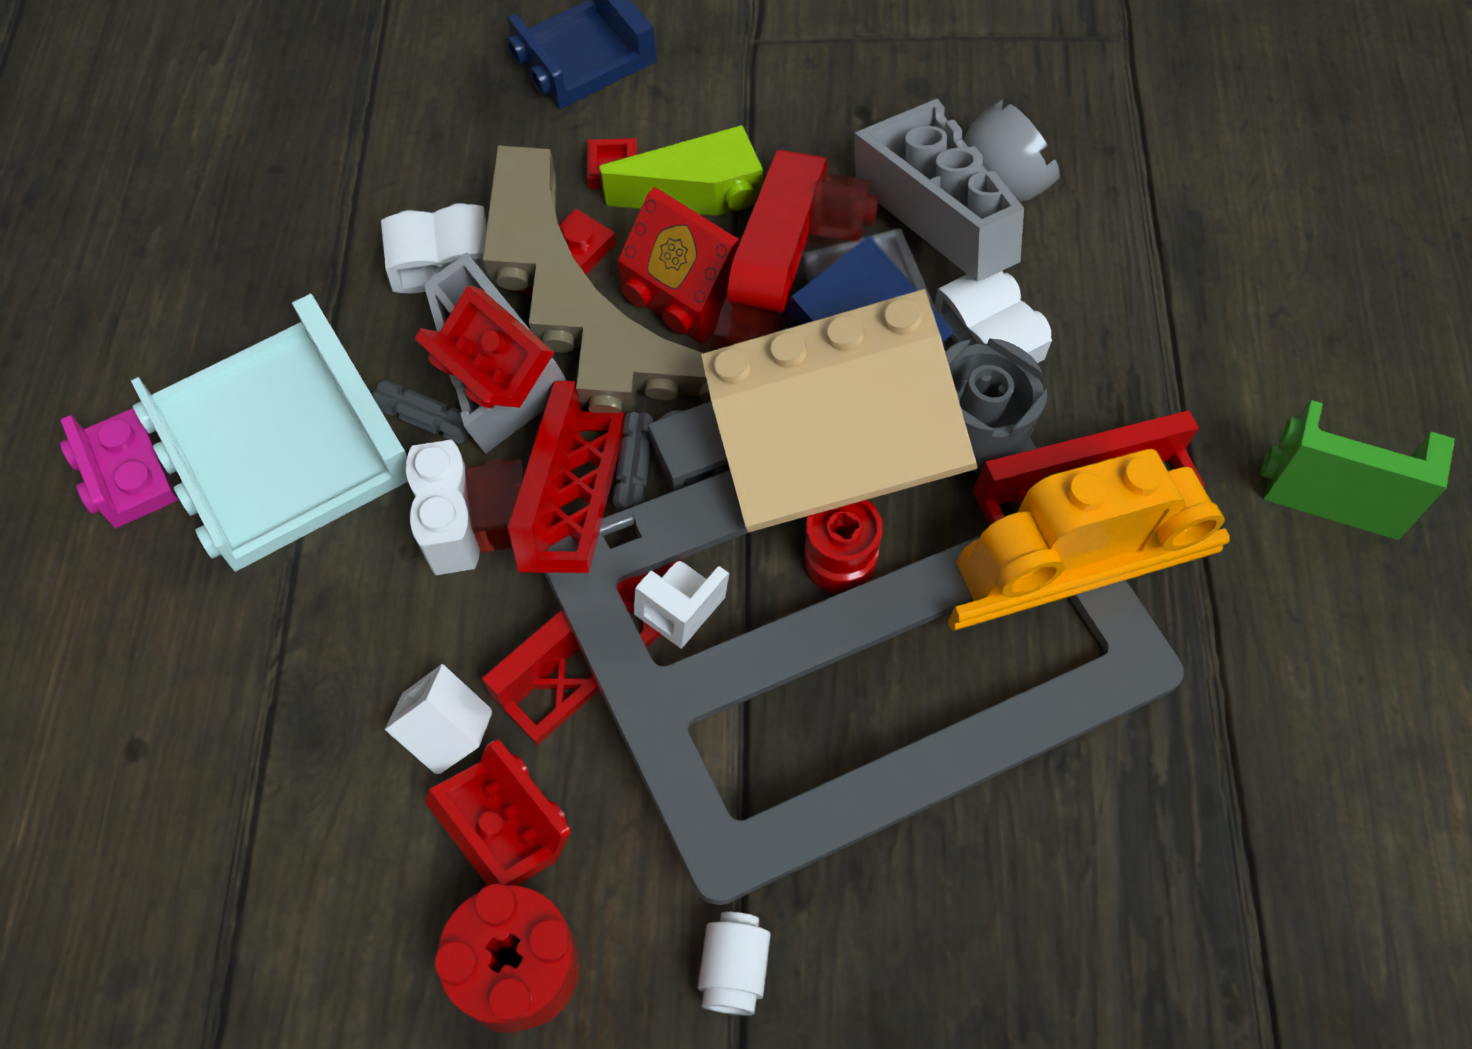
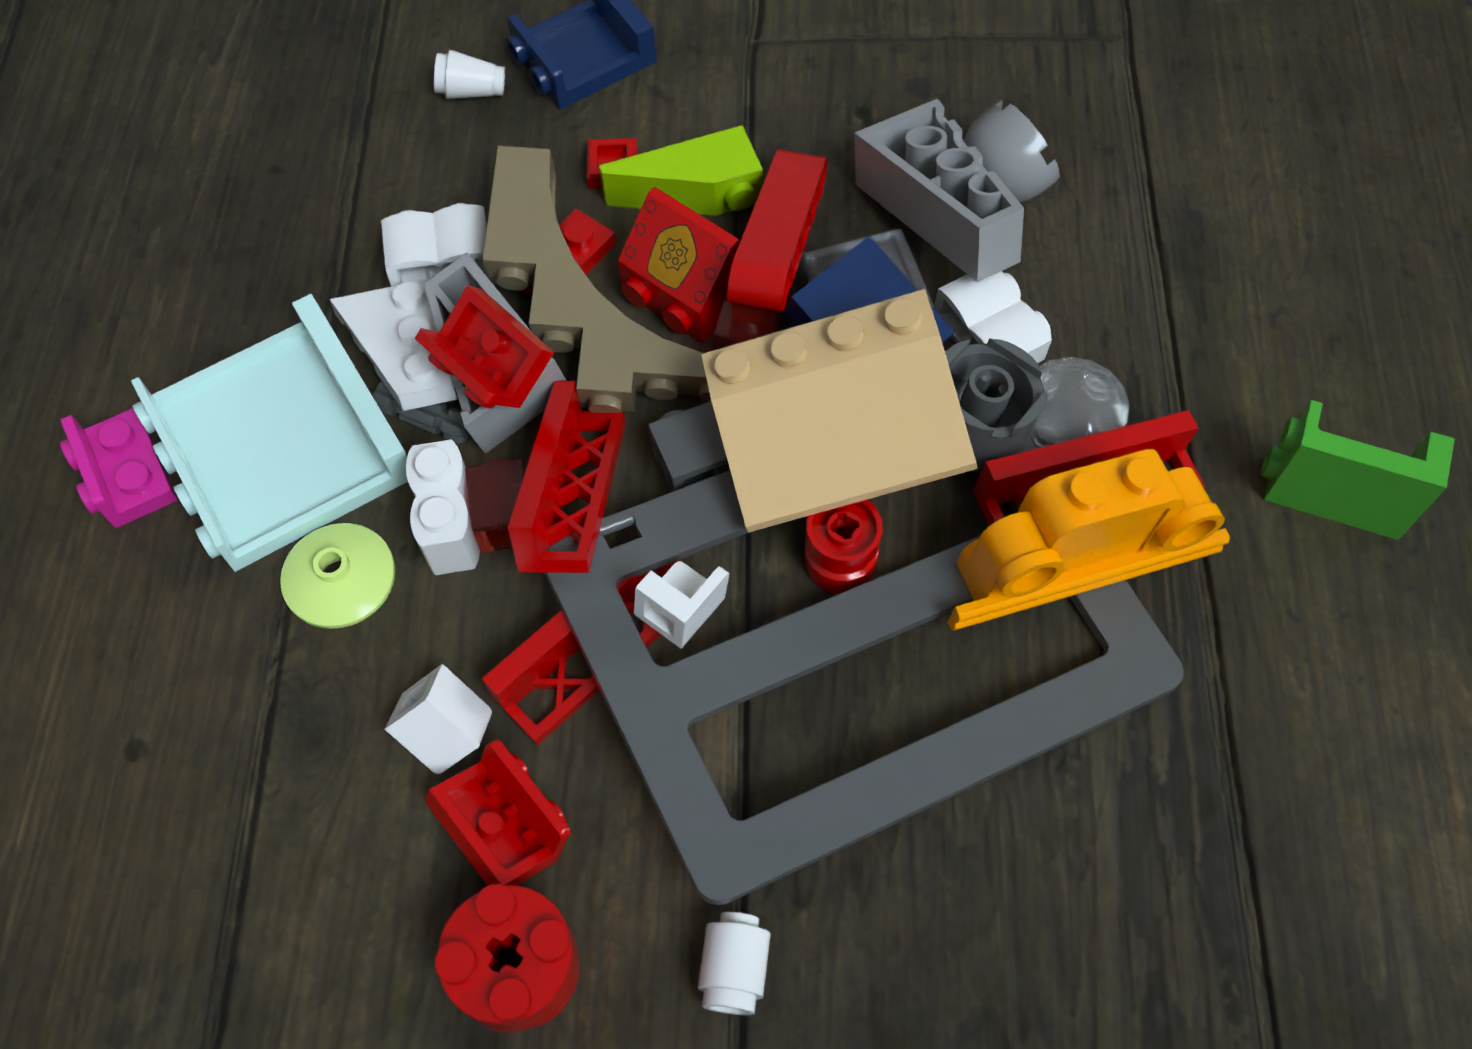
(349, 592): none -> yellowish green dish
(386, 329): none -> white wing
(467, 76): none -> white cone
(632, 461): dark grey axle -> none
(842, 207): clear red brick -> none
(1079, 402): none -> clear dish

